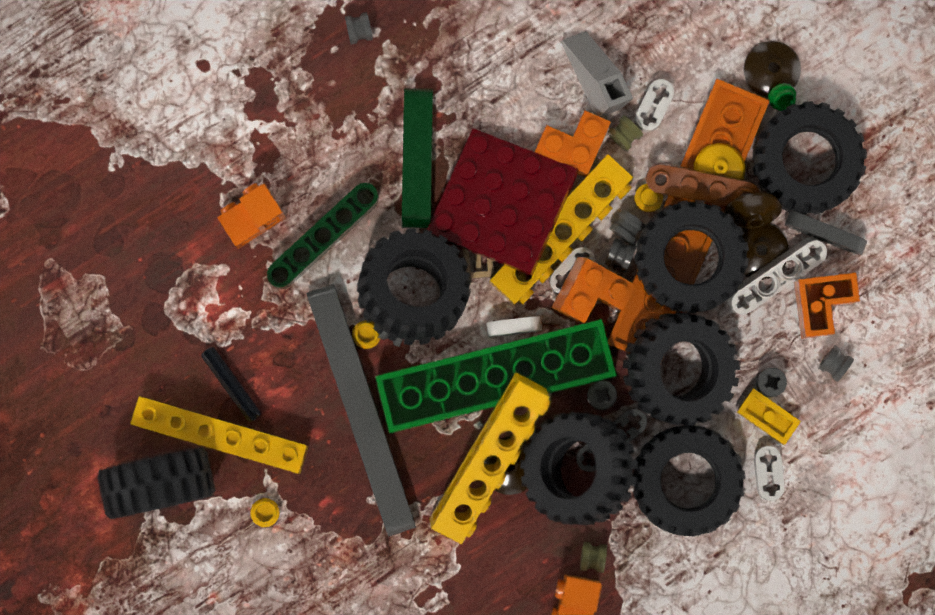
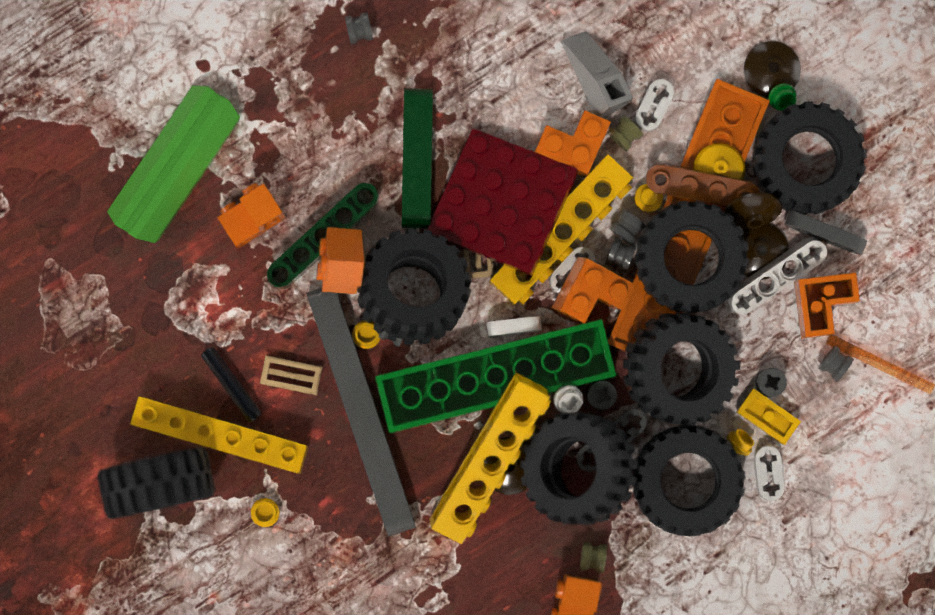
(174, 164): none -> bright green piece
(315, 380): none -> tan tile
(341, 260): none -> orange brick
(568, 399): none -> white plate
(741, 441): none -> yellow plate
(881, 364): none -> clear orange bar

